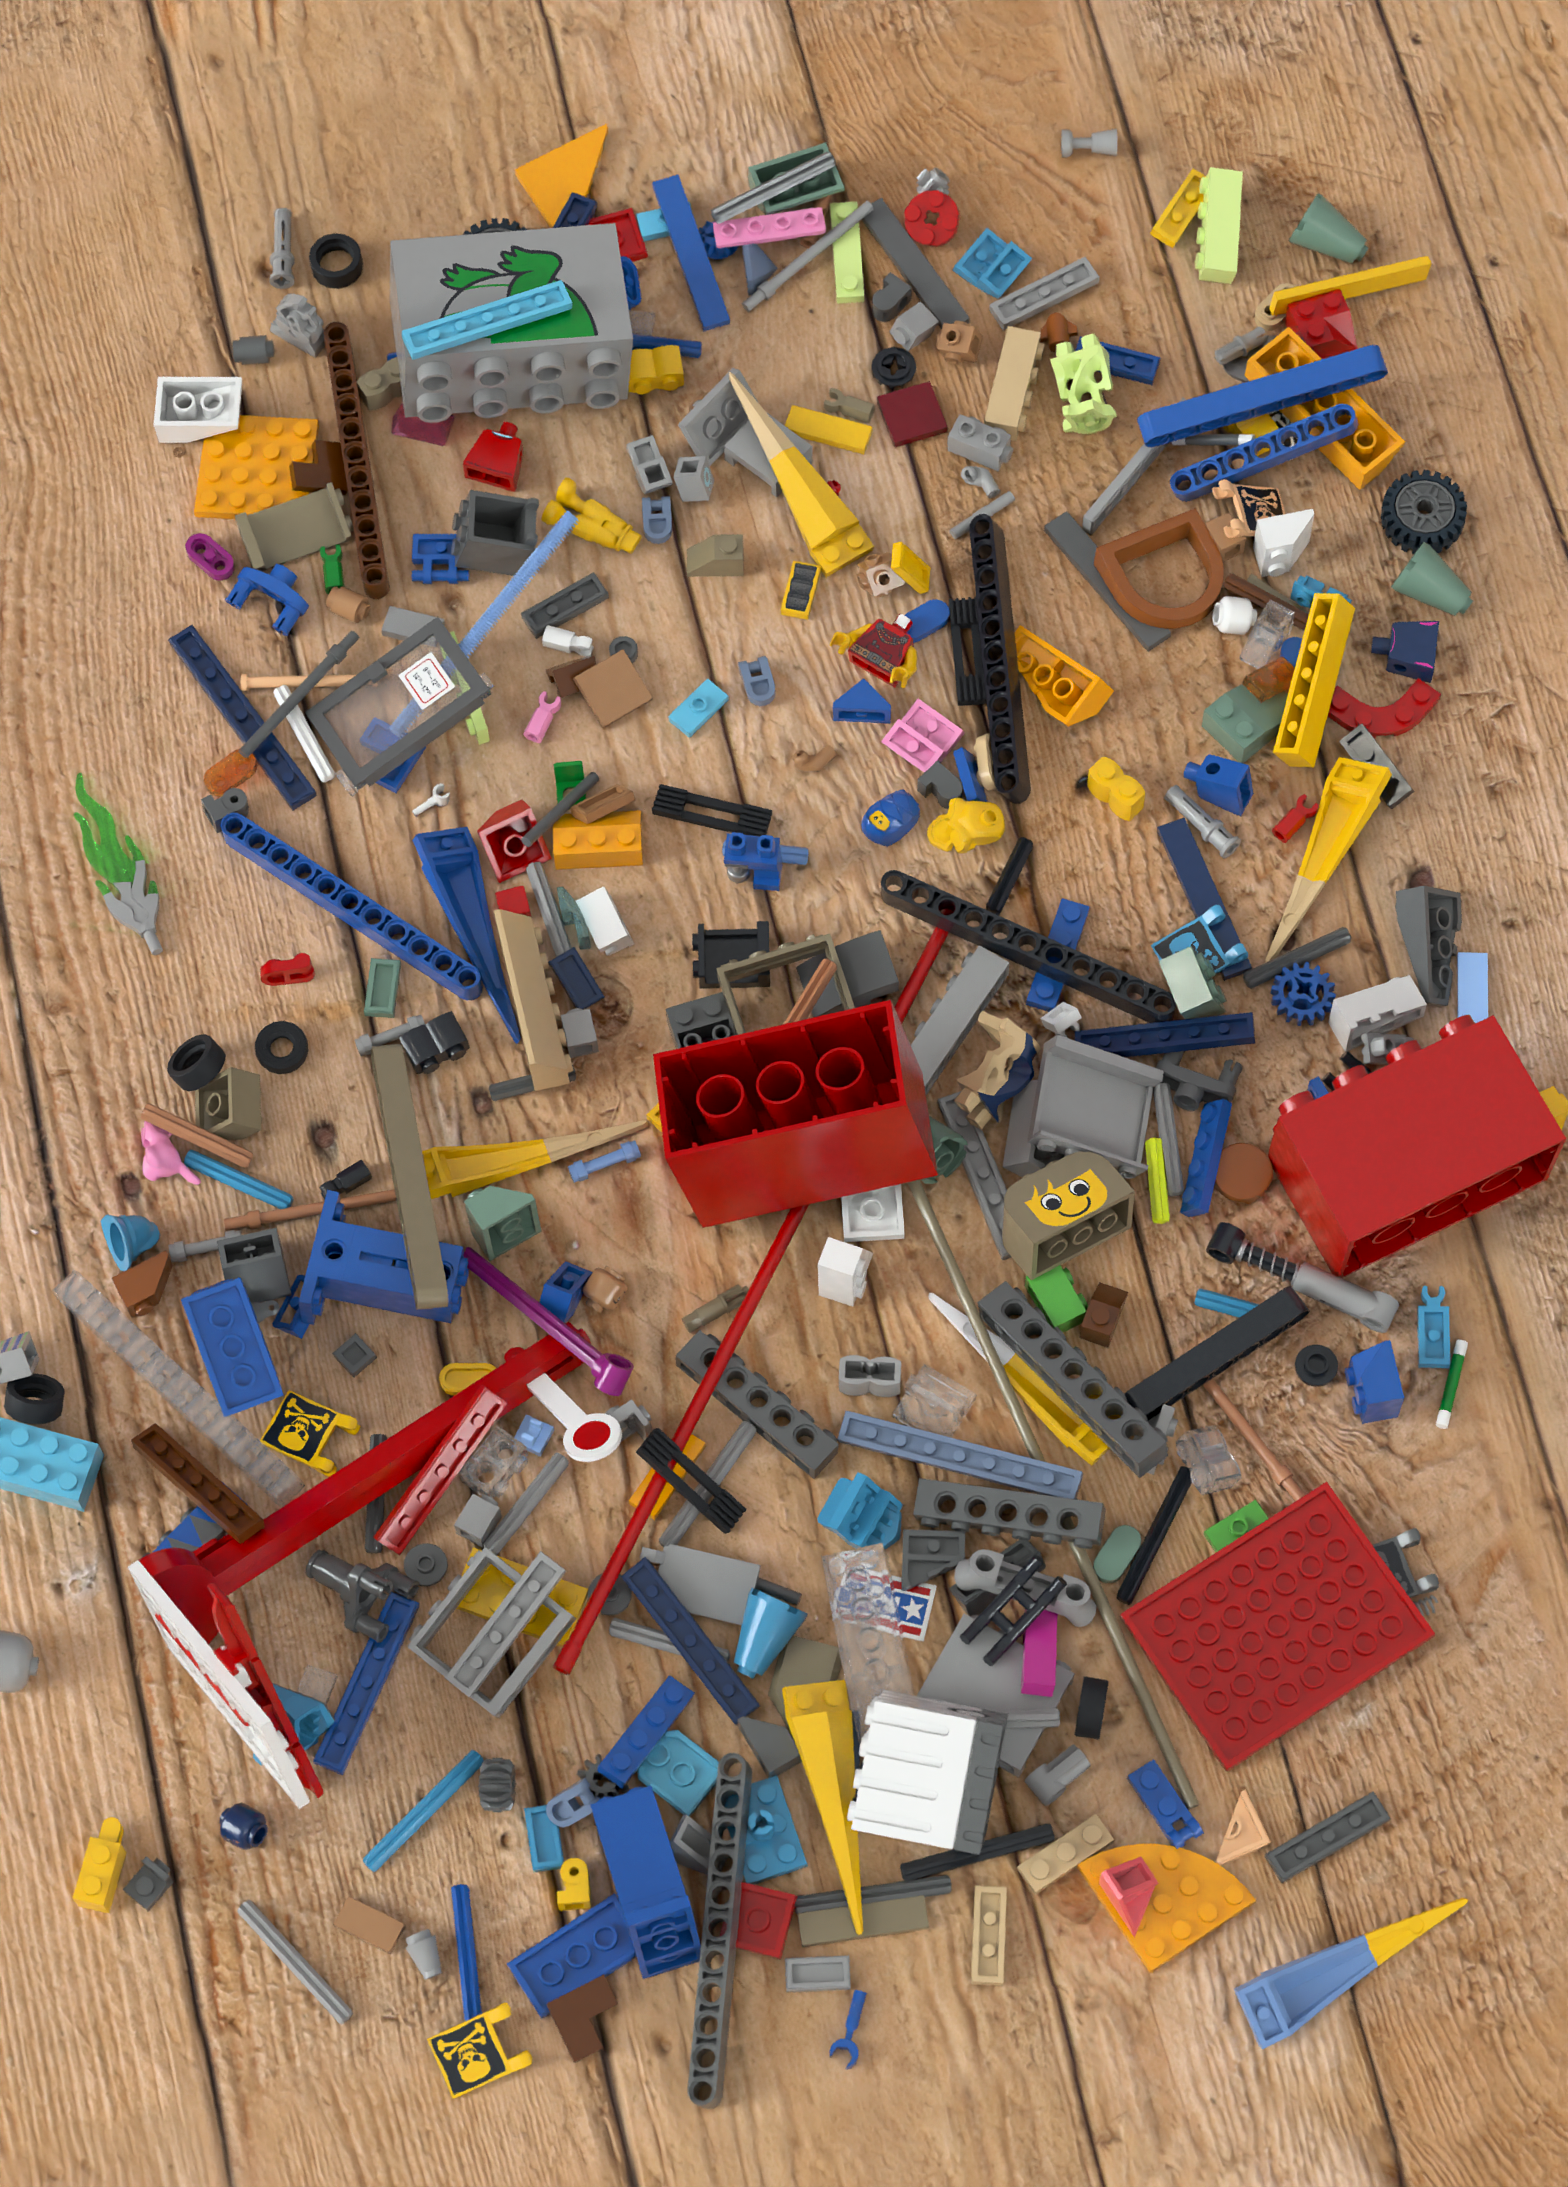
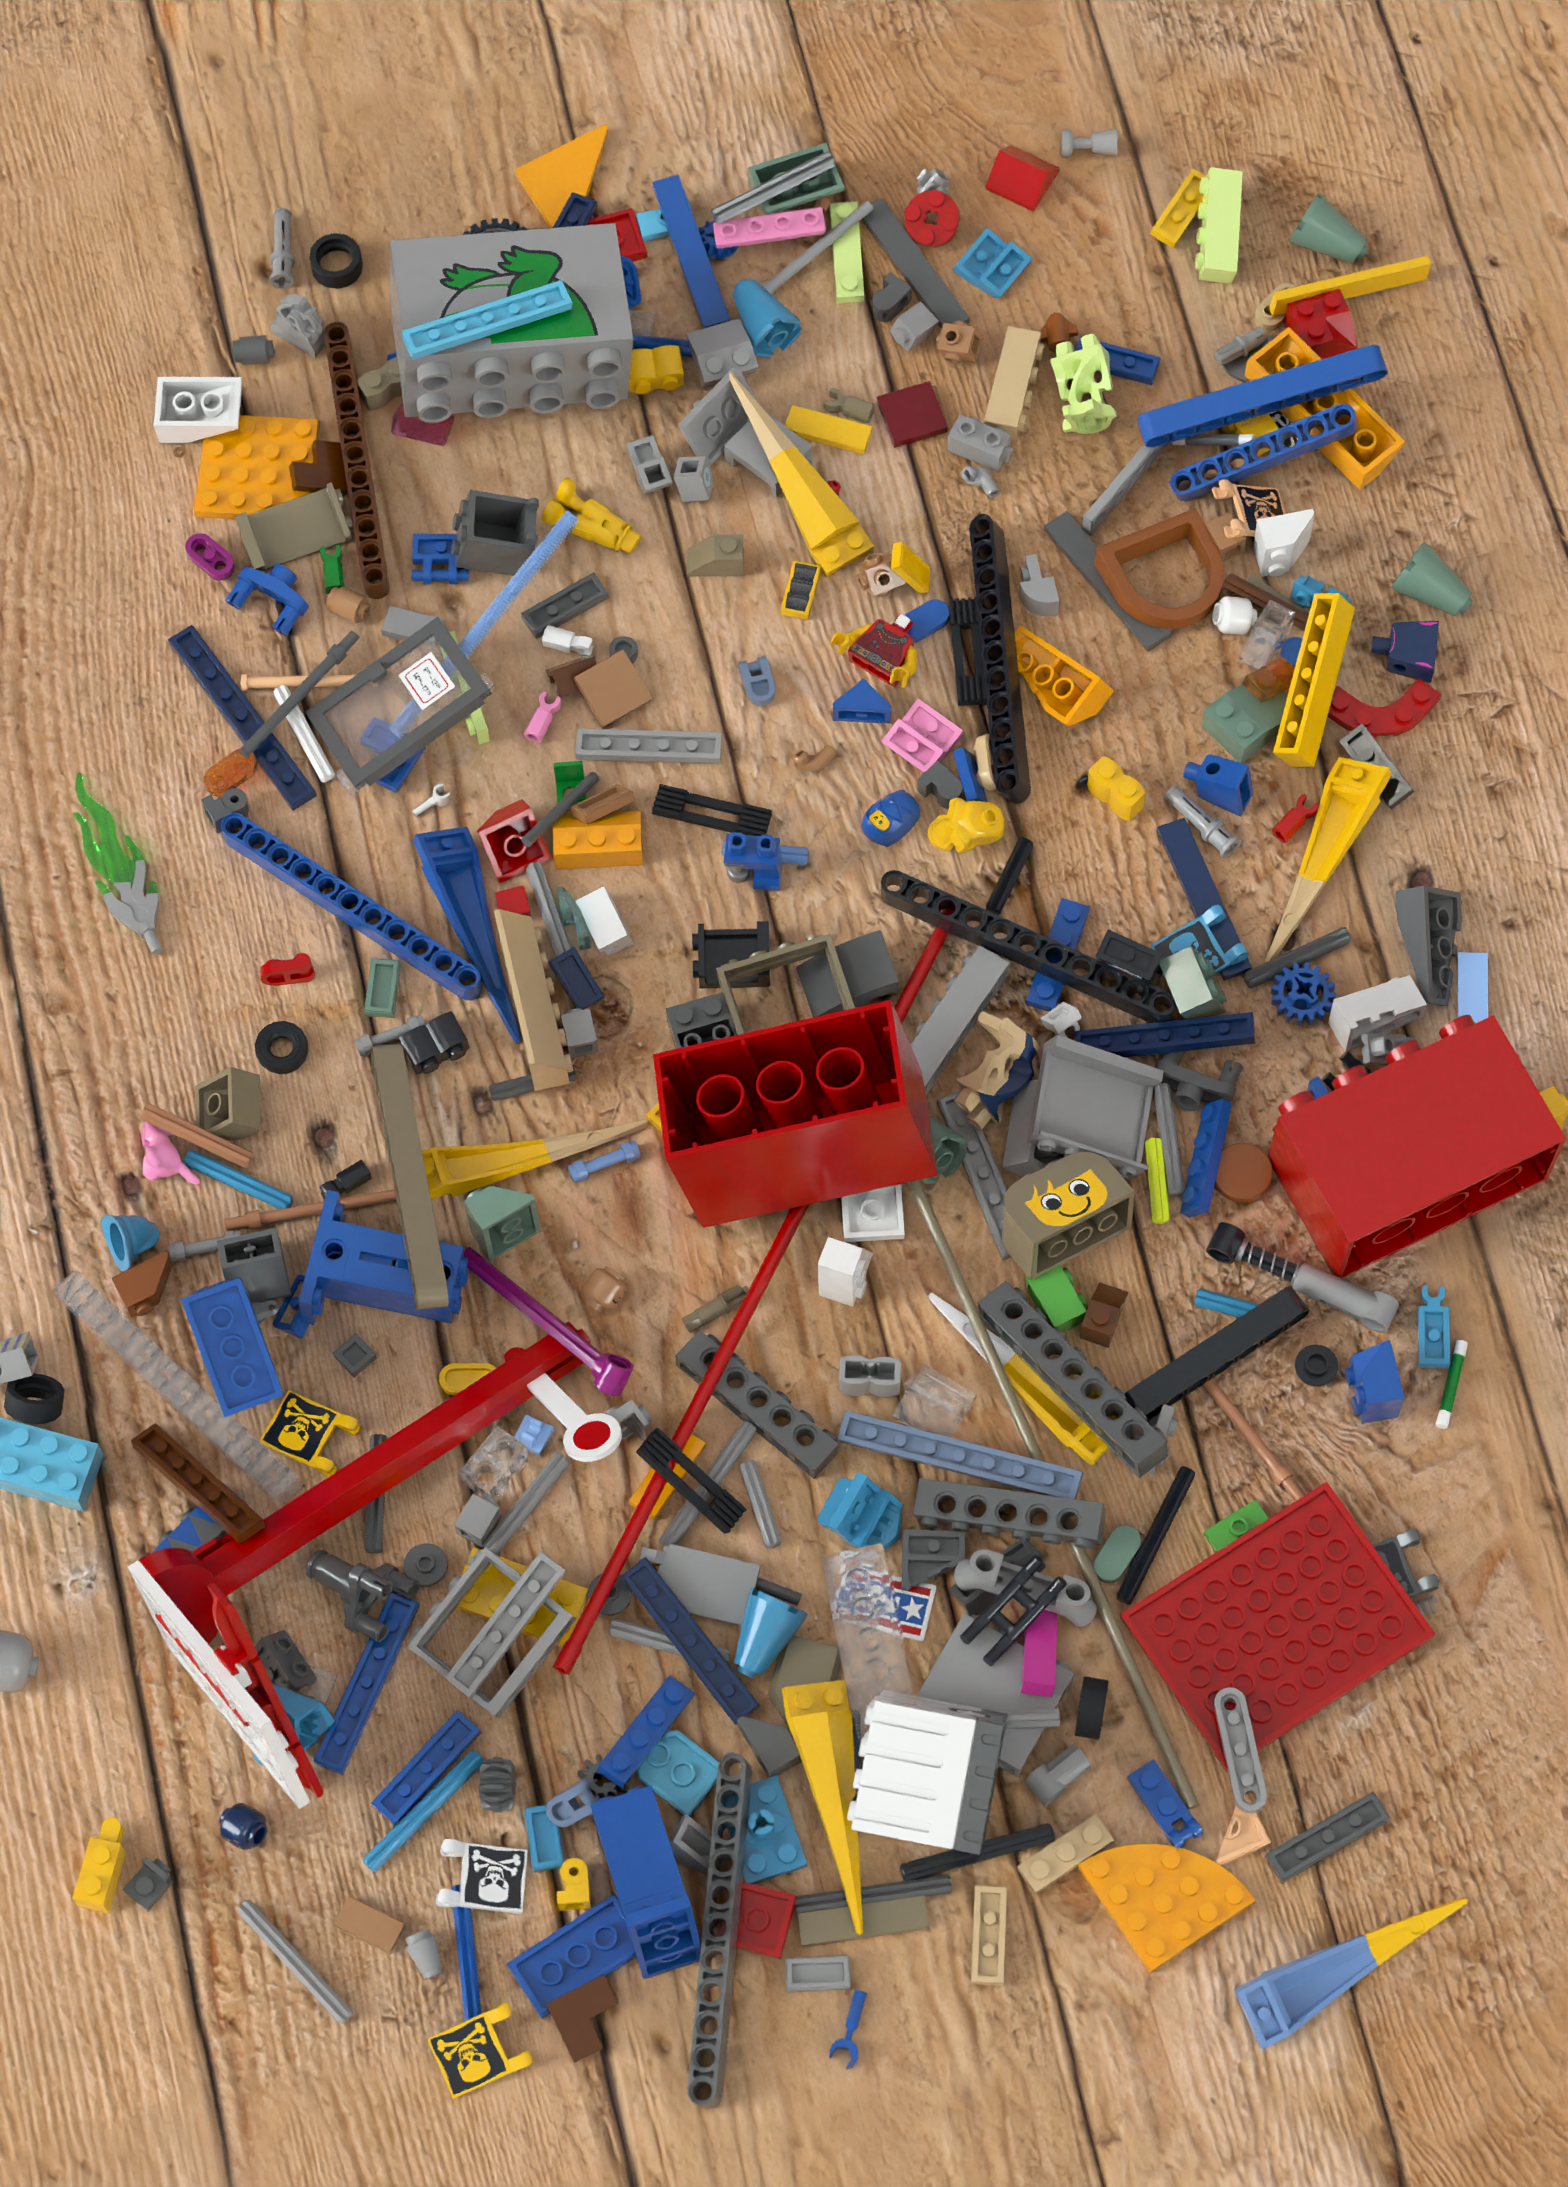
(196, 1062): black tyre -> none
(284, 1661): none -> dark grey bracket
(426, 1768): none -> blue plate
(440, 1470): tile -> none
(489, 1877): none -> flag
(496, 458): red torso -> none
(564, 1290): blue slope -> none
(648, 746): none -> light grey plate
(657, 526): sand blue plate -> none
(698, 708): medium azure plate -> none
(721, 349): none -> light grey slope
(757, 266): sand blue slope -> none
(760, 1504): none -> light grey axle
(765, 318): none -> dark azure cone
(812, 991): nougat axle -> none
(885, 359): black gear -> none
(989, 509): light grey piece -> none
(1020, 177): none -> red slope
(1037, 593): none -> light grey brick
(1044, 293): light grey plate -> none
(1129, 1890): coral slope -> none
(1130, 957): none -> black panel
(1208, 1459): clear brick -> none
(1240, 1750): none -> light grey plate
(1423, 493): wheel -> none

